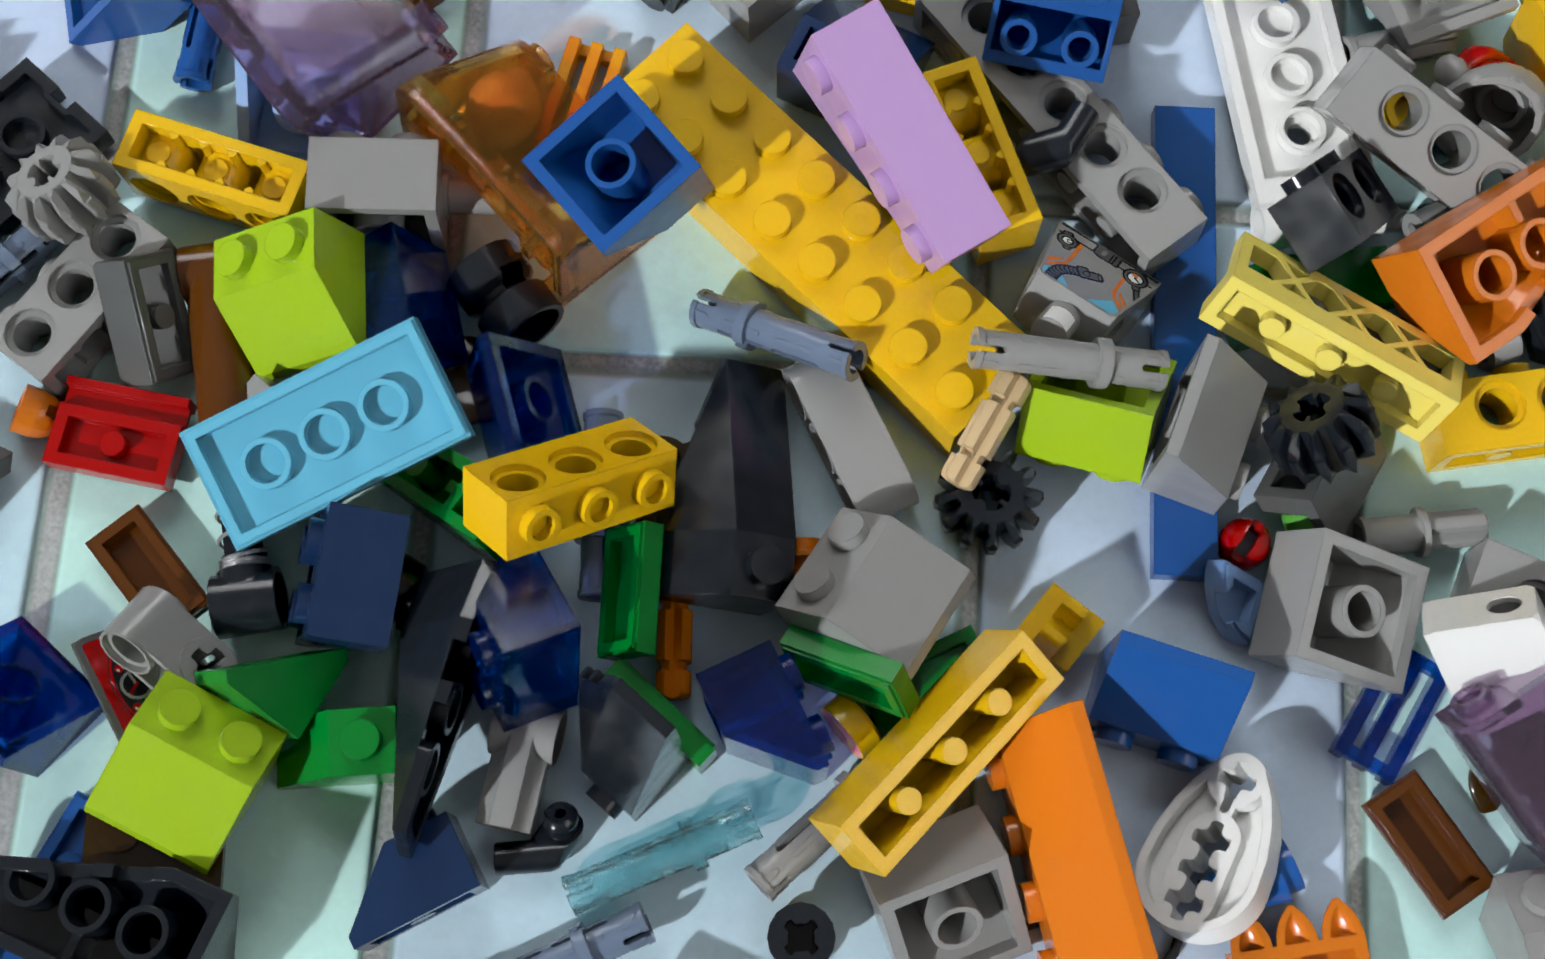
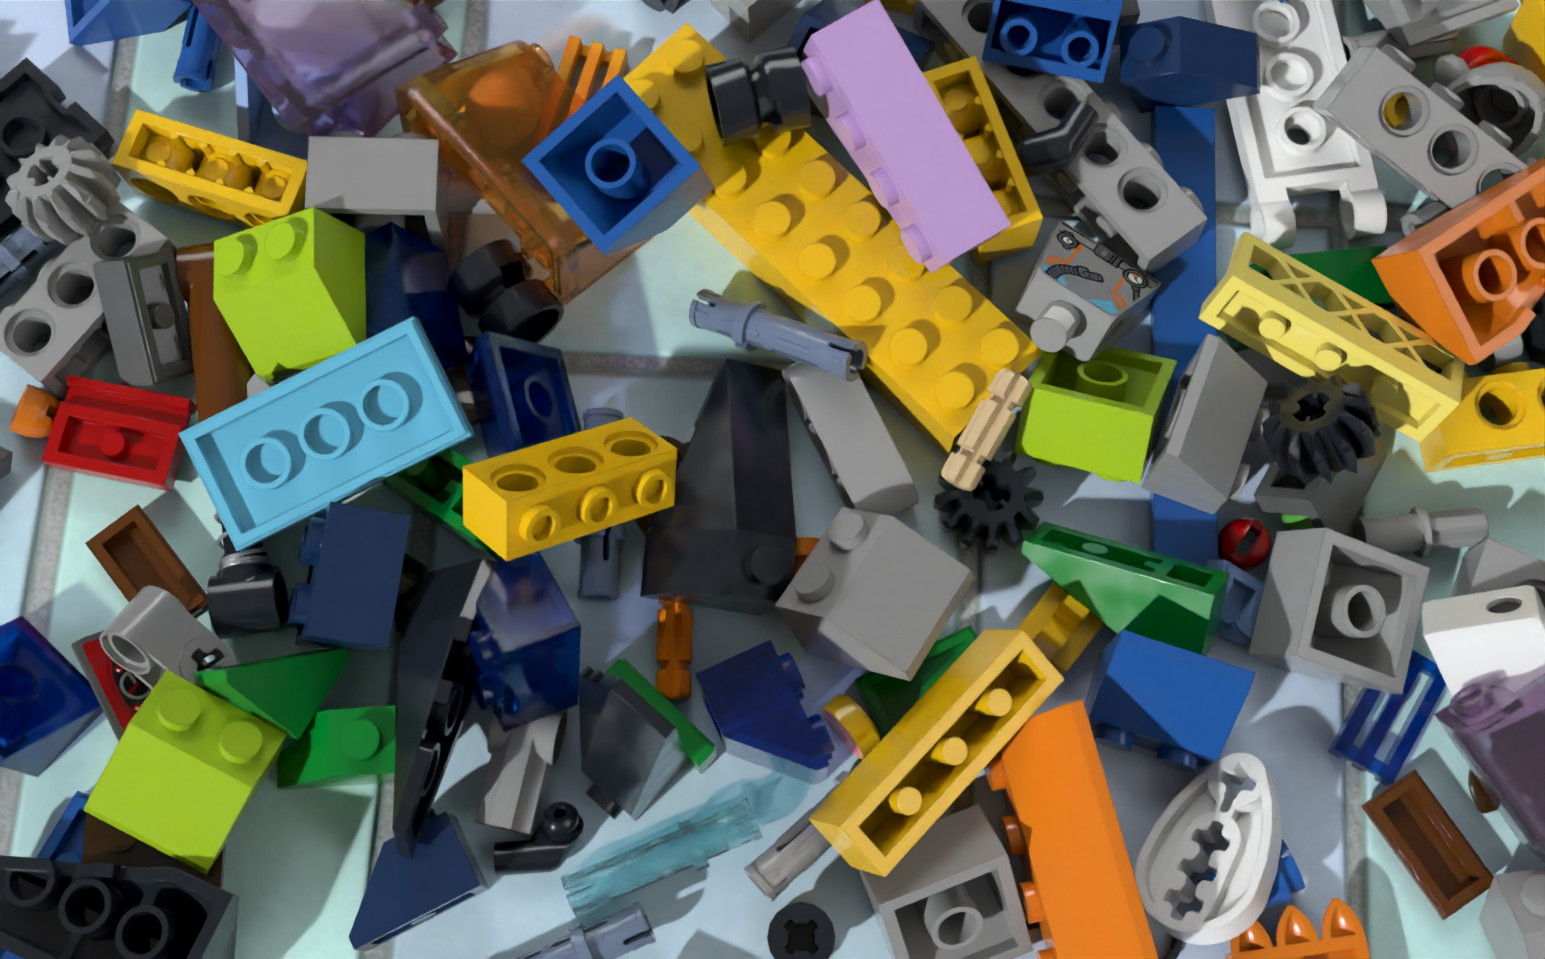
(630, 591): green tile -> none
(758, 95): none -> black wheel
(851, 671): green tile -> none
(1094, 362): light grey pin -> none
(1133, 586): none -> green slope
(1187, 62): none -> dark blue slope
(1332, 207): black brick -> none

